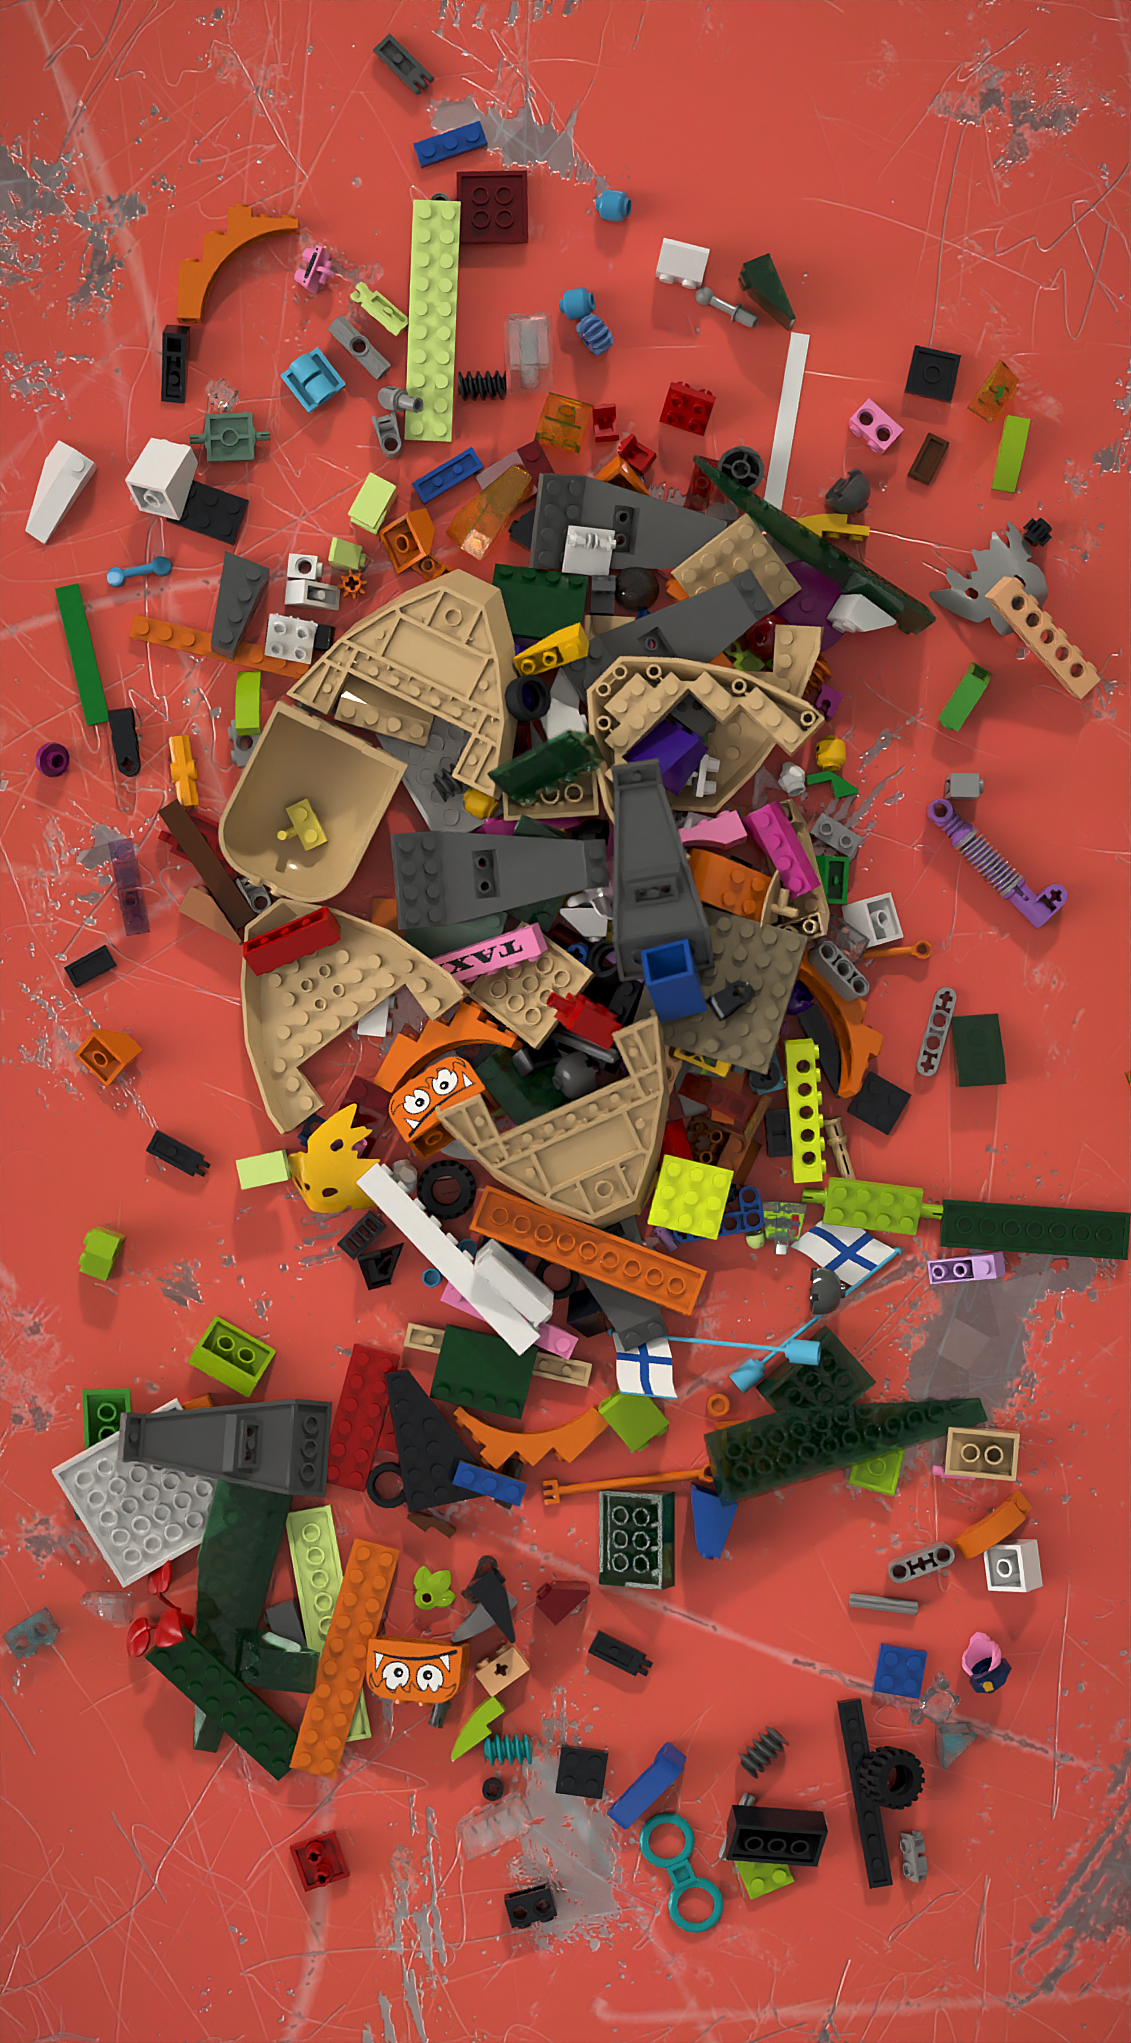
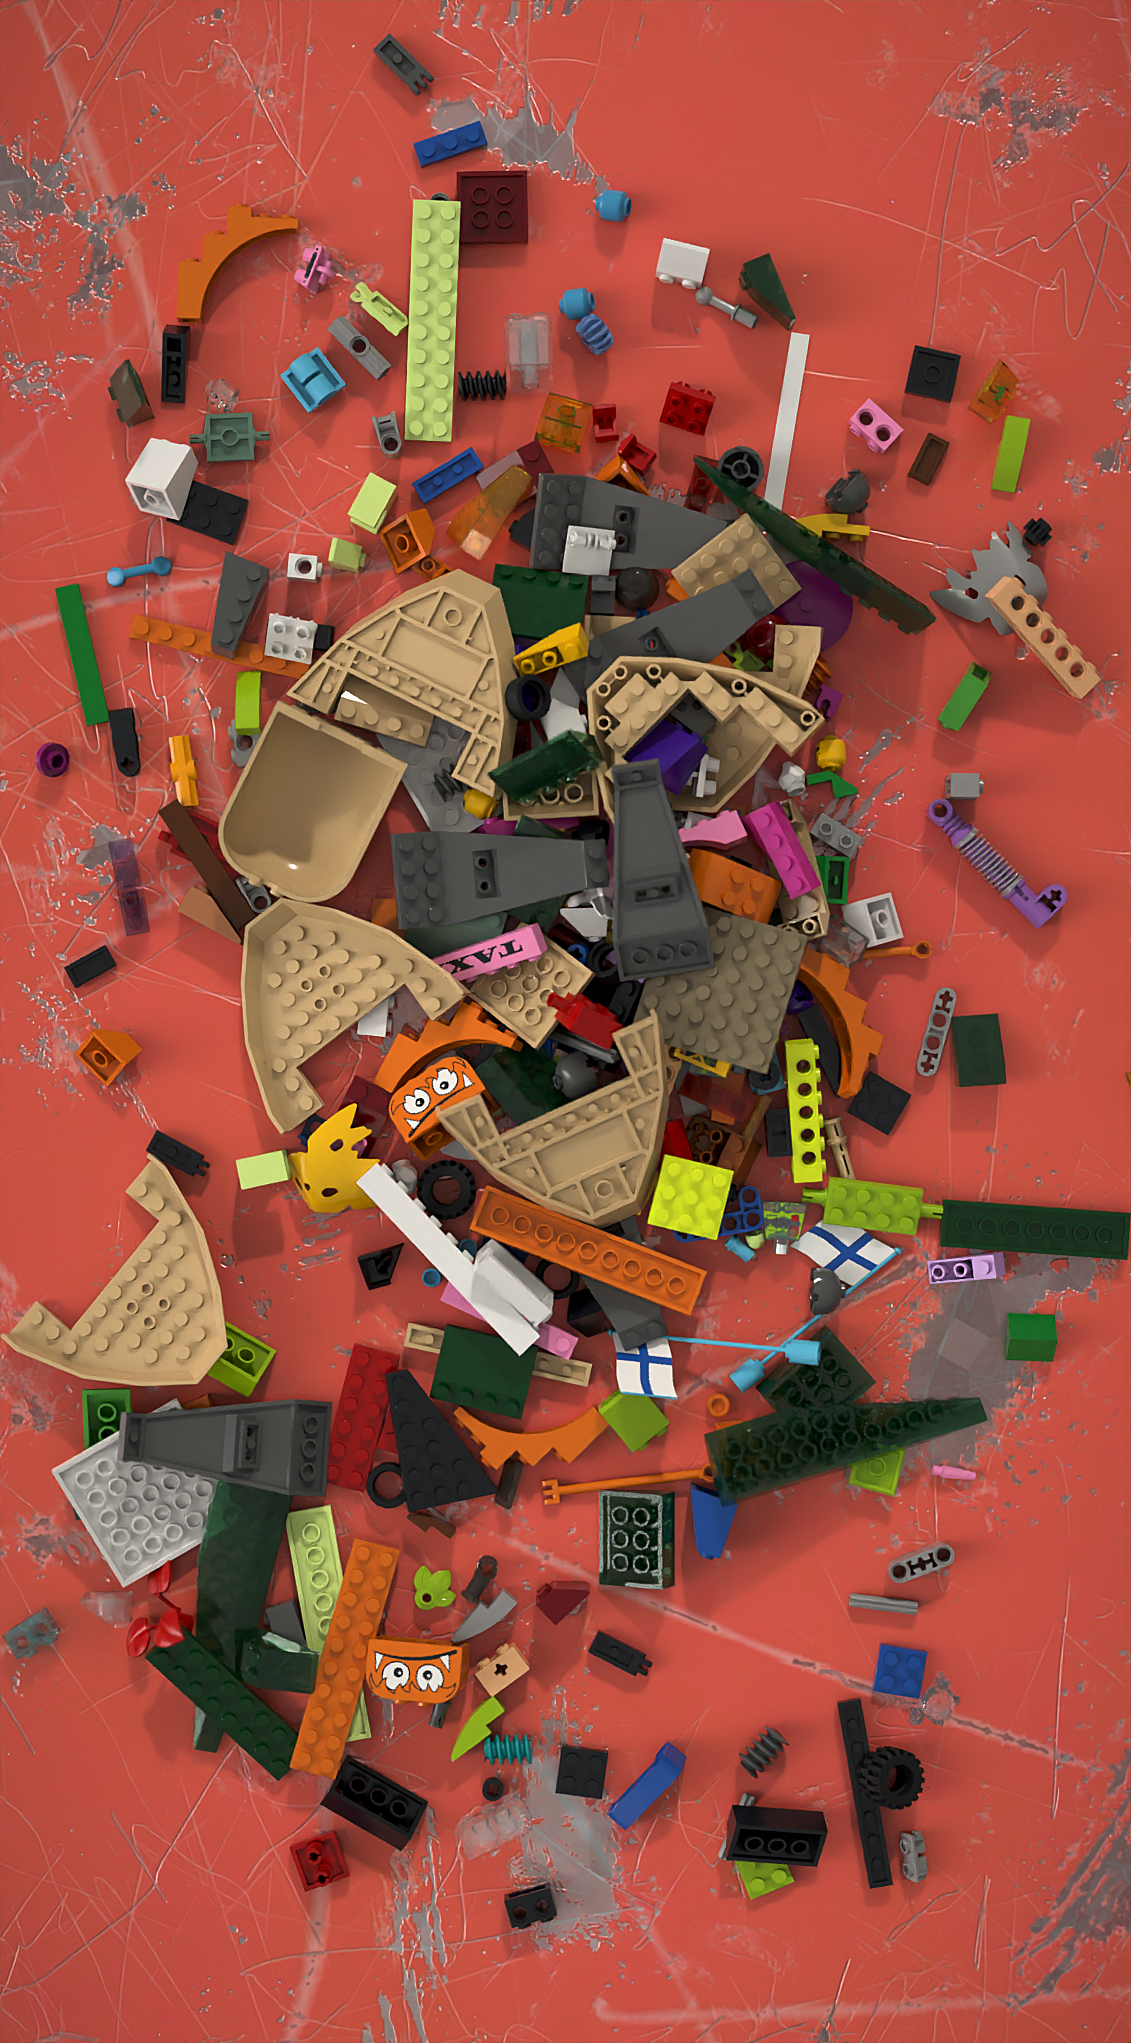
(59, 486): white wedge -> none
(102, 1252): lime brick -> none
(130, 395): none -> slope
(155, 1317): none -> tan piece
(291, 941): red brick -> none
(305, 825): light yellow plate -> none
(312, 595): white slope -> none
(358, 588): orange gear -> none
(374, 1803): none -> black slope
(375, 1221): black slope -> none
(399, 400): light grey arm -> none
(489, 1483): blue plate -> none
(493, 1596): black slope -> none
(532, 1060): black slope -> none
(666, 1238): lavender pin -> none
(673, 980): blue slope -> none
(681, 1872): teal bar -> none
(727, 1002): black piece -> none
(739, 1248): none -> medium azure pin
(776, 903): tan shield -> none
(827, 968): light grey beam -> none
(858, 614): white slope -> none
(952, 1740): clear light blue slope -> none
(982, 1453): tan slope -> none
(984, 1664): piece -> none
(994, 1527): orange arch -> none
(1013, 1566): white slope -> none
(1031, 1337): none -> green slope

